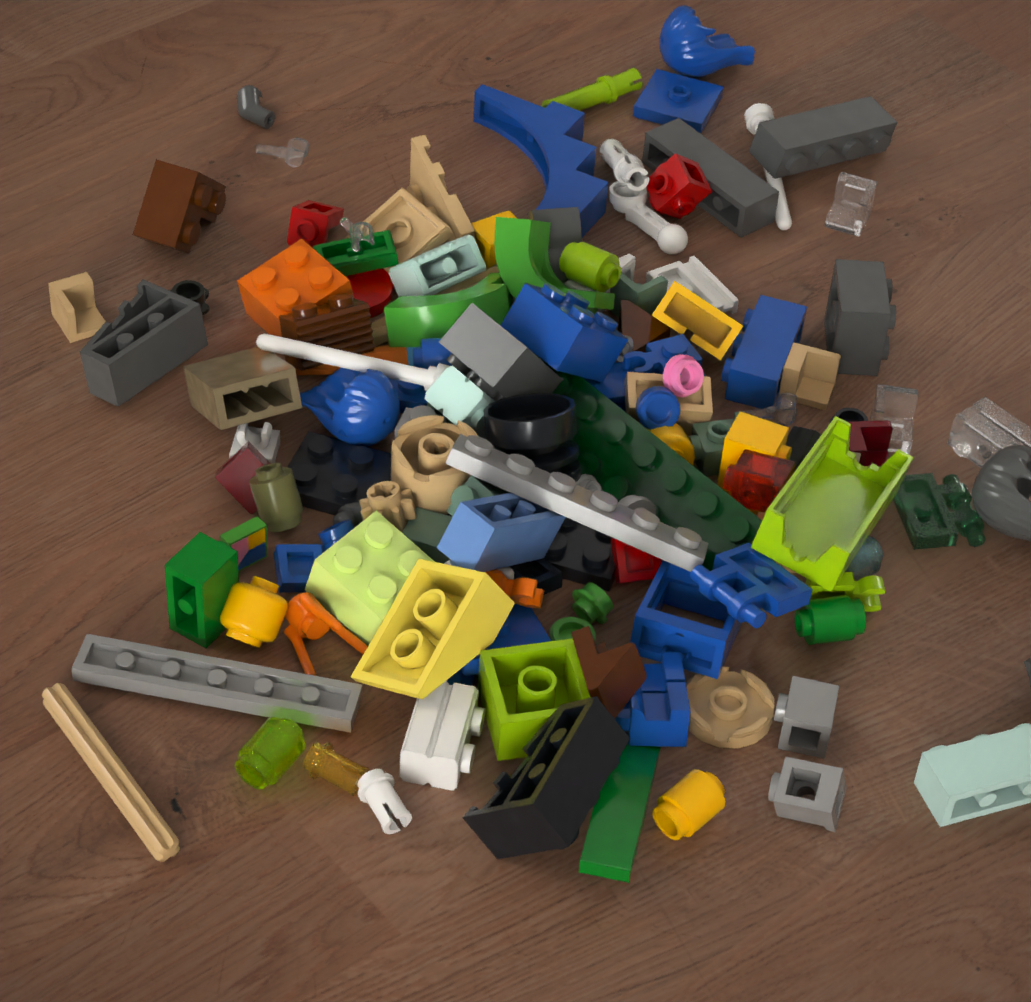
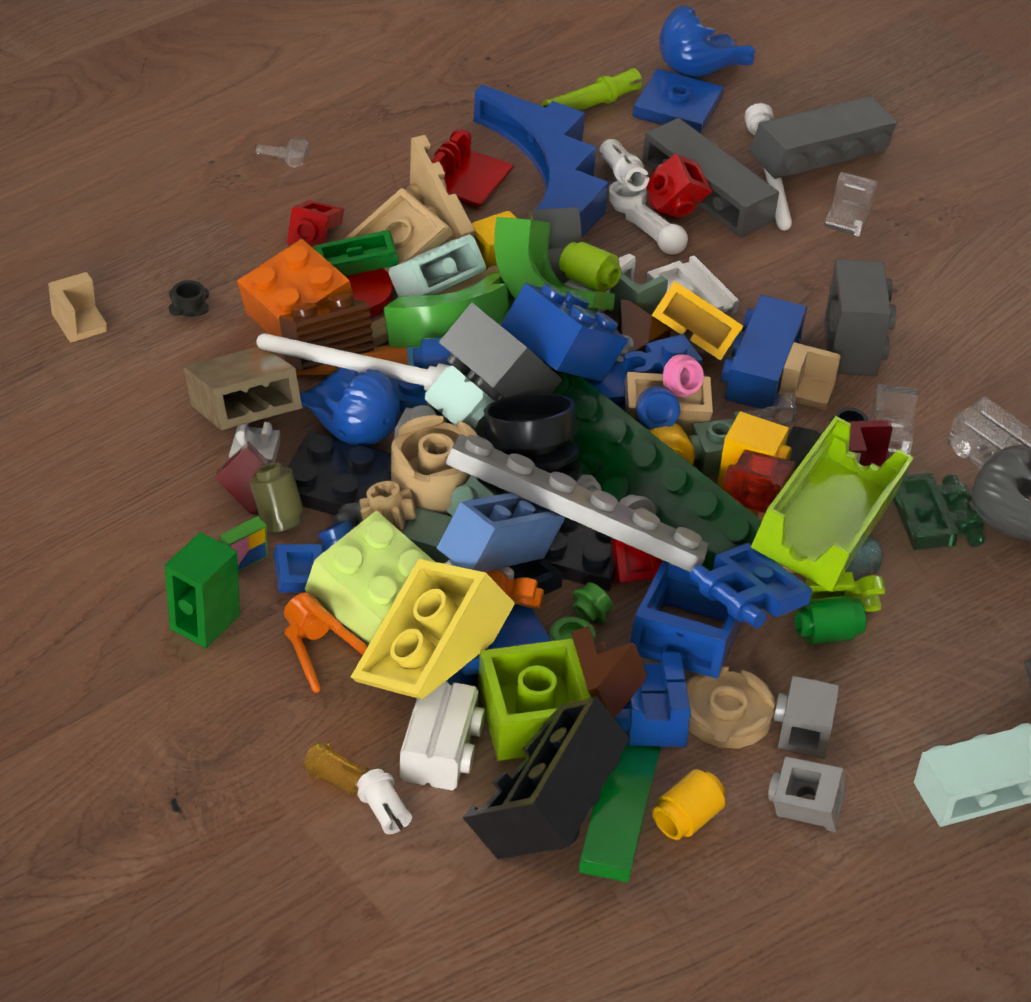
(111, 772): tan axle -> none
(142, 343): dark grey wedge -> none
(175, 204): reddish brown brick -> none
(217, 682): light grey plate -> none
(250, 108): dark grey arm -> none
(254, 612): yellow head -> none
(270, 752): clear neon green brick -> none
(358, 232): clear hand -> none
(467, 172): none -> red hinge

